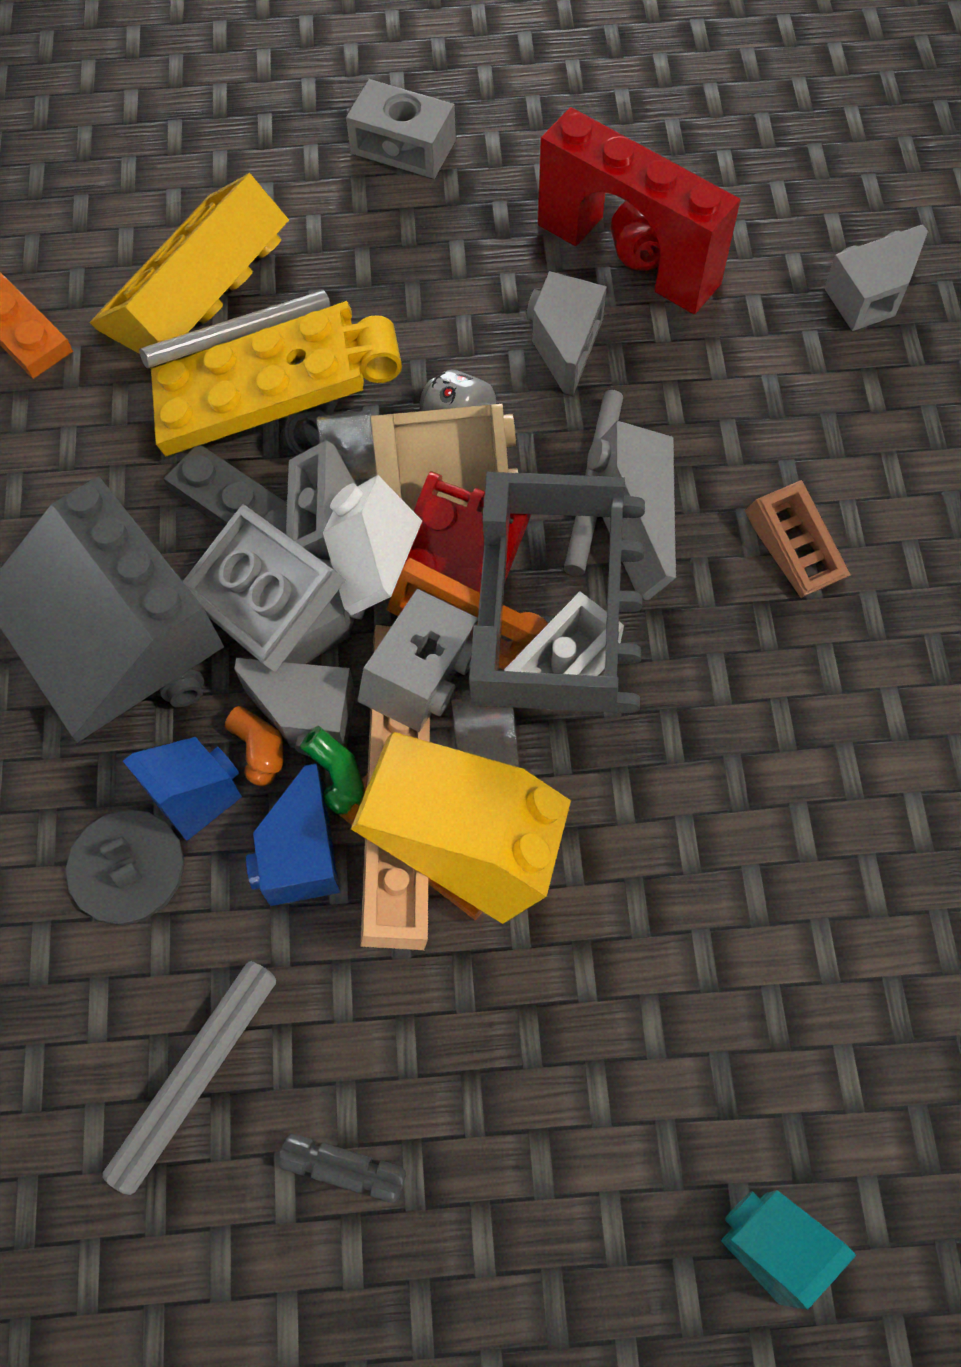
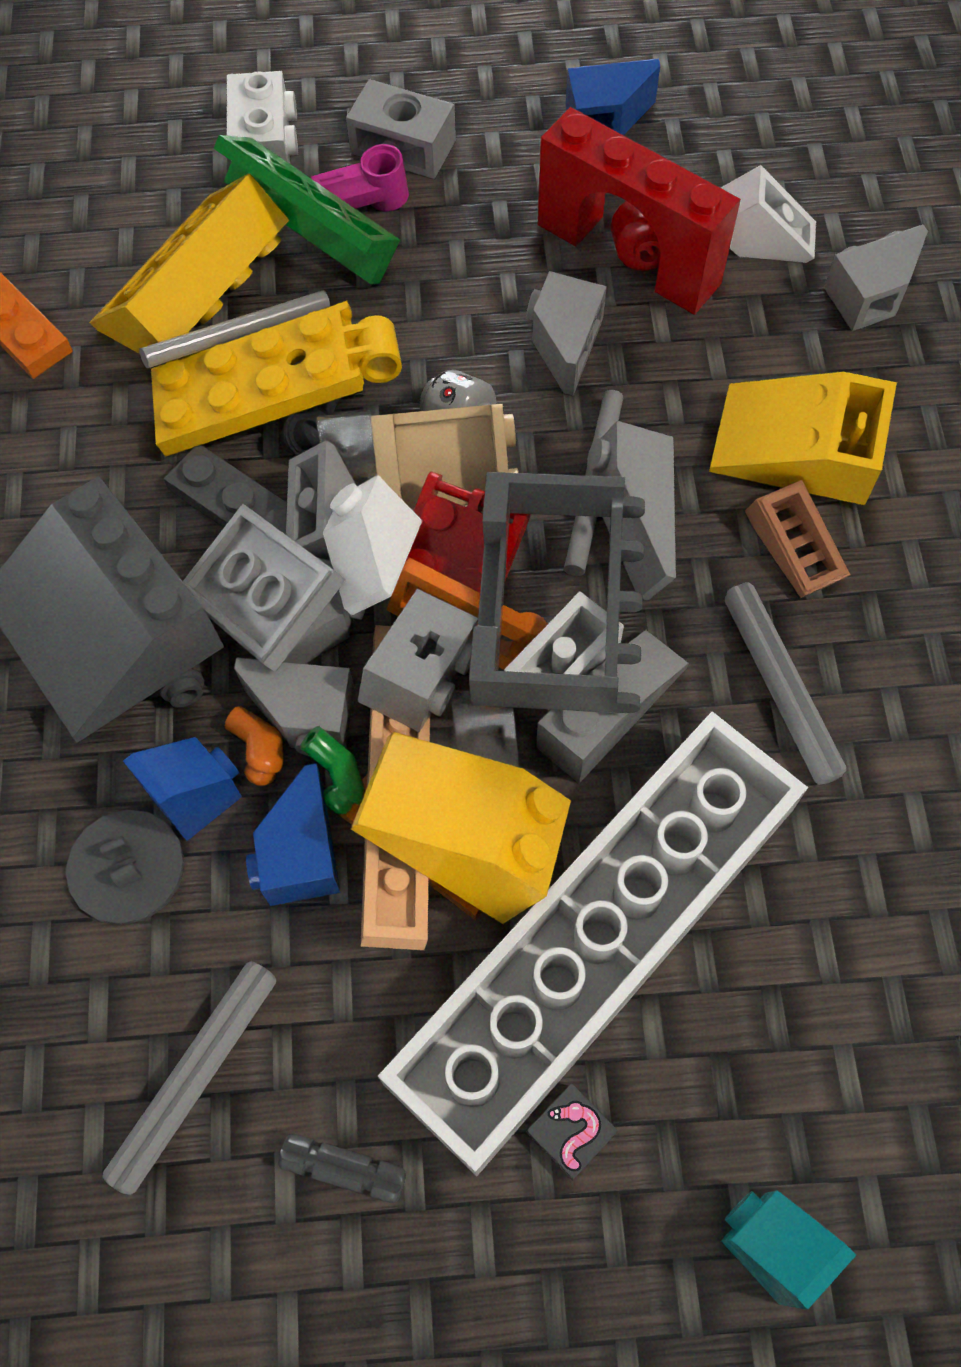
(262, 111): none -> white brick
(313, 209): none -> green fence
(373, 181): none -> dark pink piece
(572, 1131): none -> tile
(582, 738): none -> light grey slope
(590, 942): none -> white brick
(614, 92): none -> blue slope
(770, 220): none -> white slope
(785, 684): none -> light grey axle
(807, 429): none -> yellow slope

